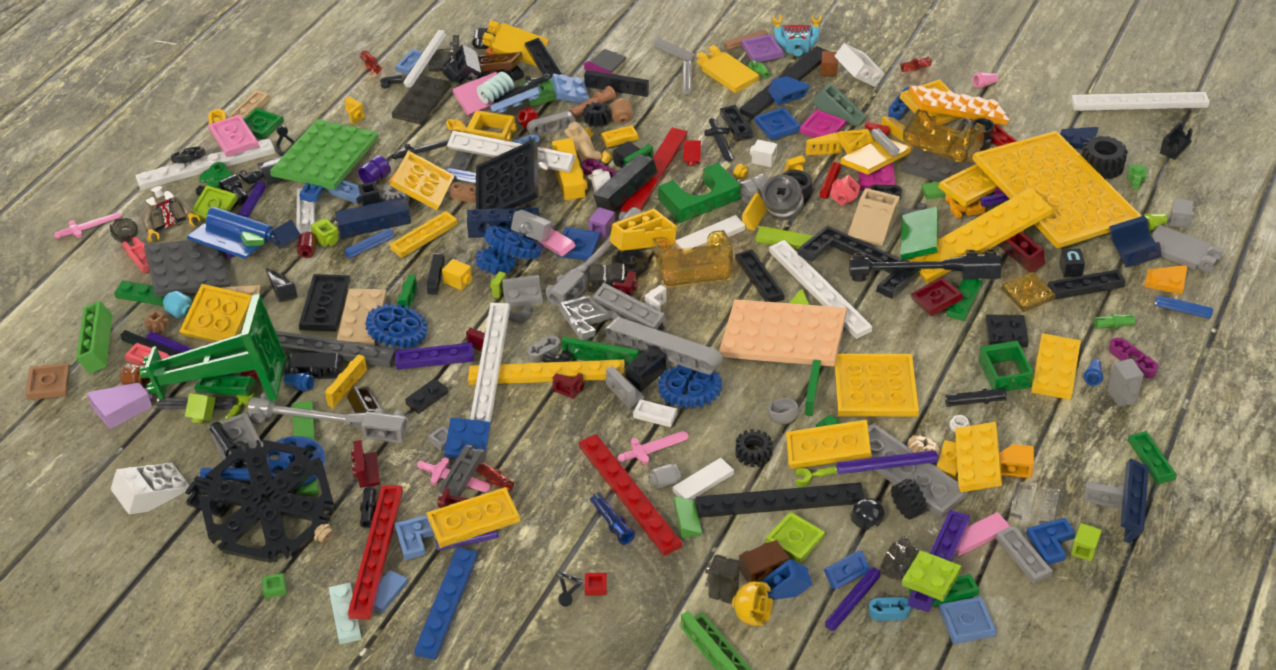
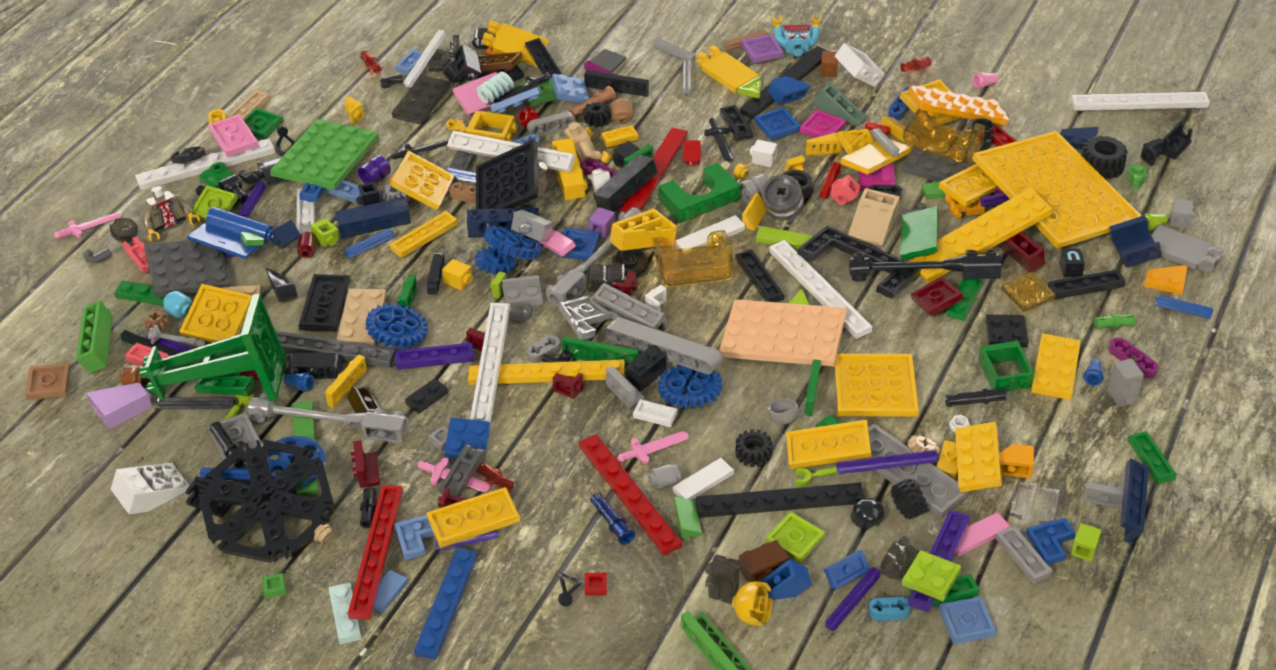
(96, 258): none -> dark grey arm
(155, 334): none -> light grey piece
(199, 408): lime brick -> none
(752, 88): none -> lime tile
(759, 68): bright green arm -> none
(1152, 150): none -> black bracket

